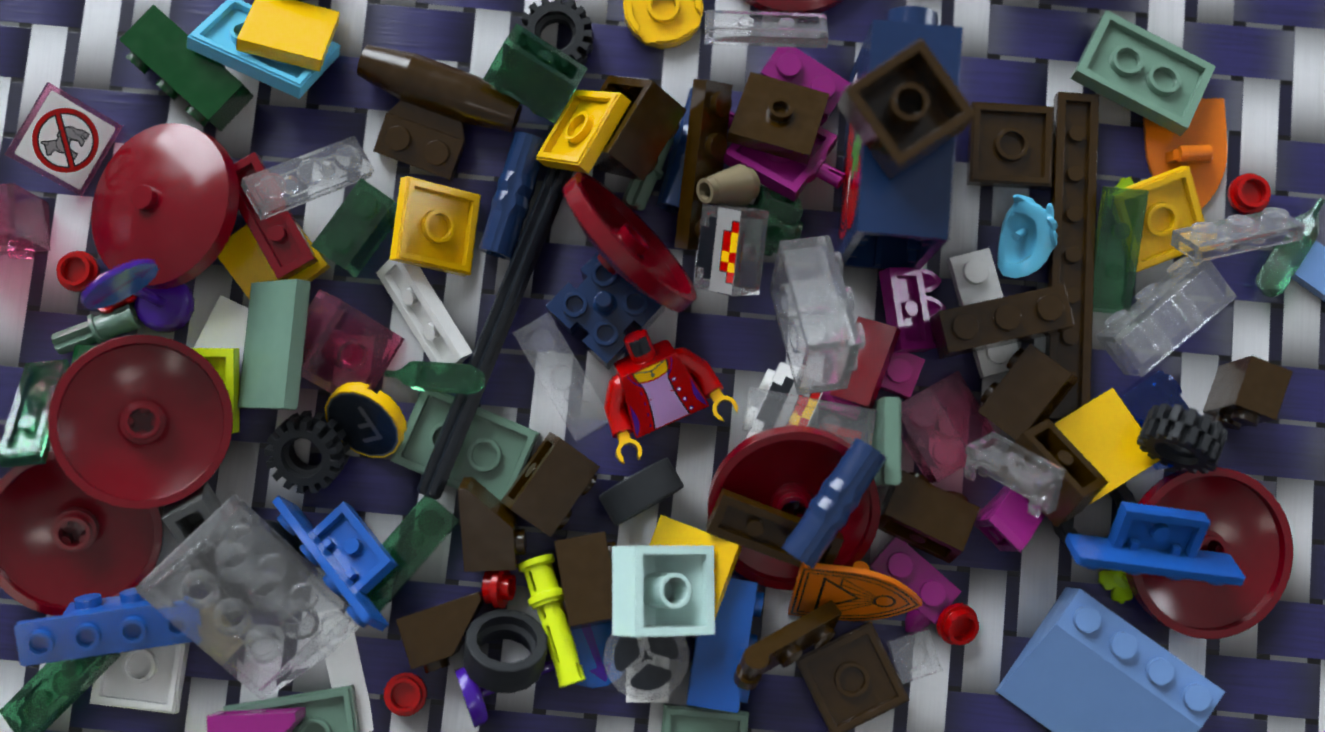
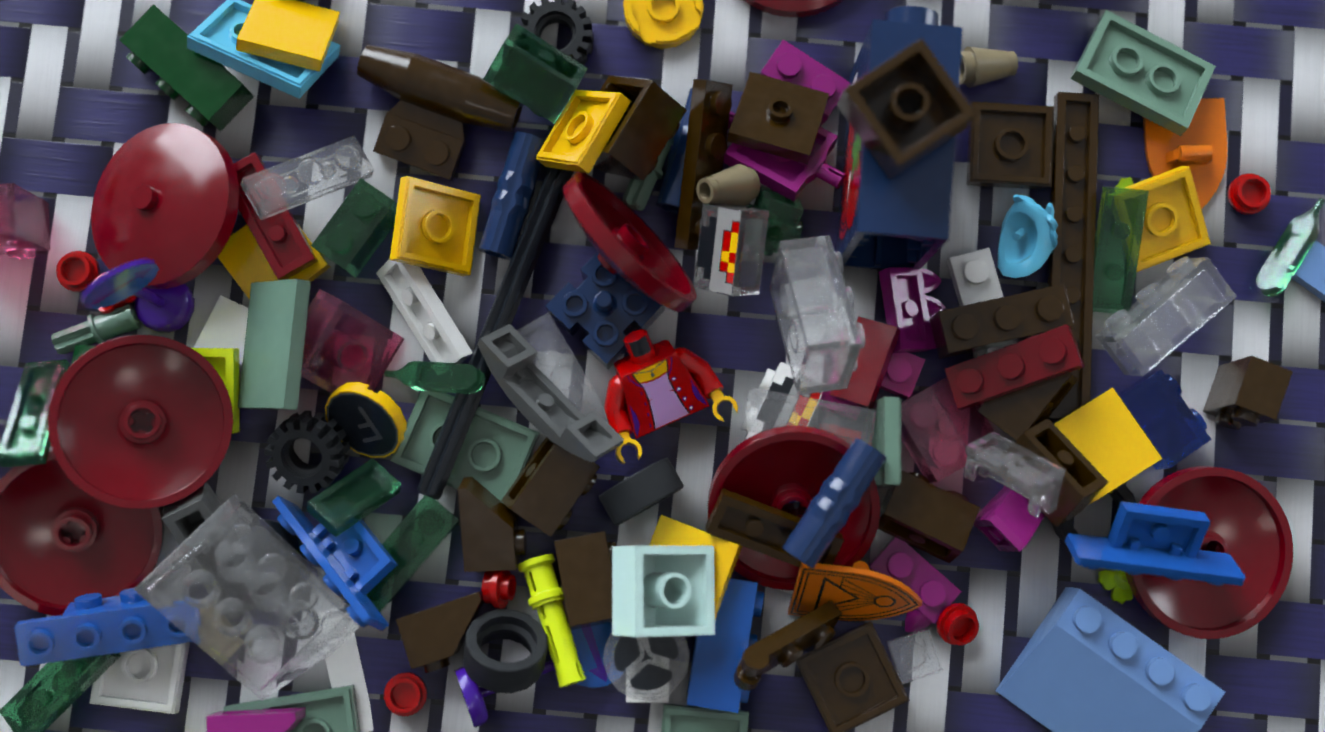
(63, 139): piece -> none
(353, 497): none -> clear green tile
(540, 401): none -> dark grey slope
(765, 29): clear tile -> none
(986, 65): none -> dark tan cone
(1014, 367): none -> dark red plate
(1182, 438): black tyre -> none
(1237, 234): clear plate -> none

